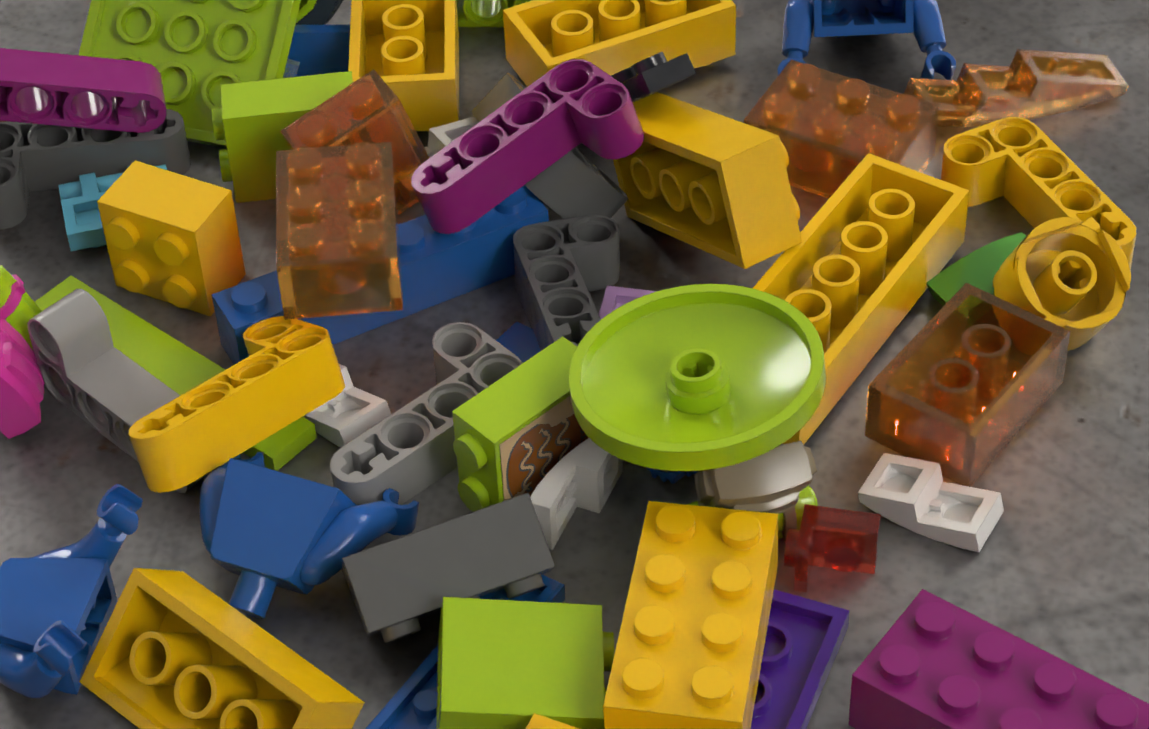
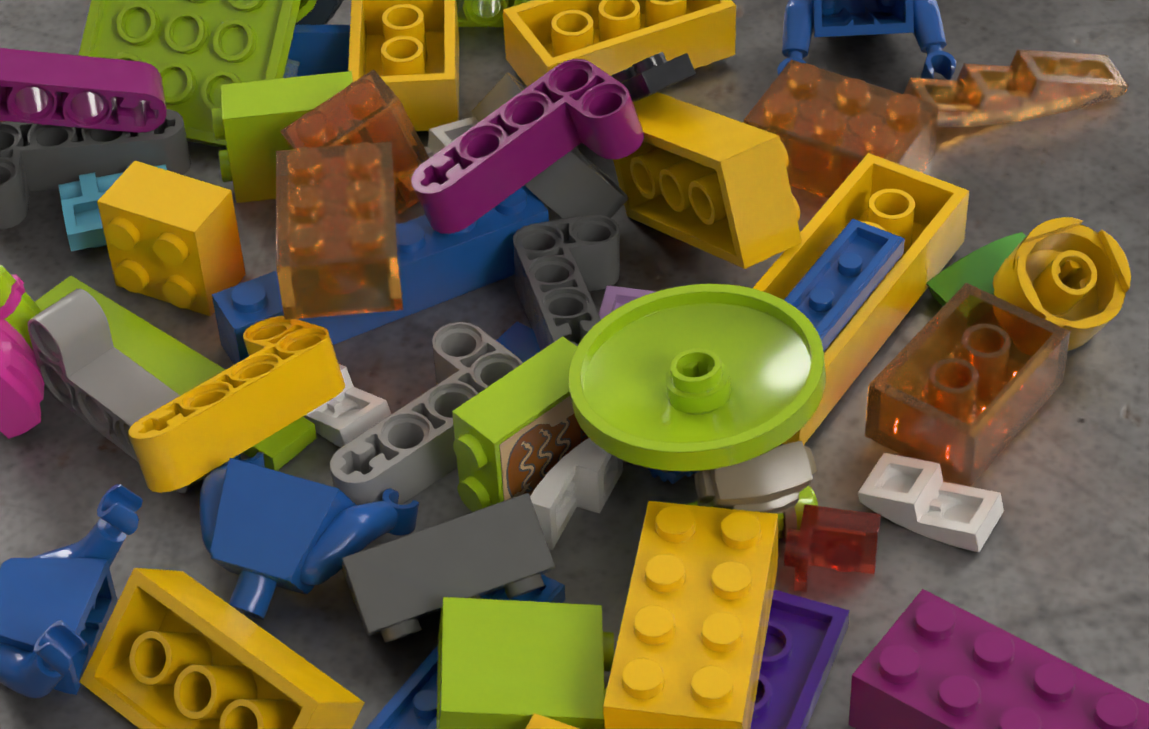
(845, 277): none -> blue tile
(1033, 175): yellow beam -> none

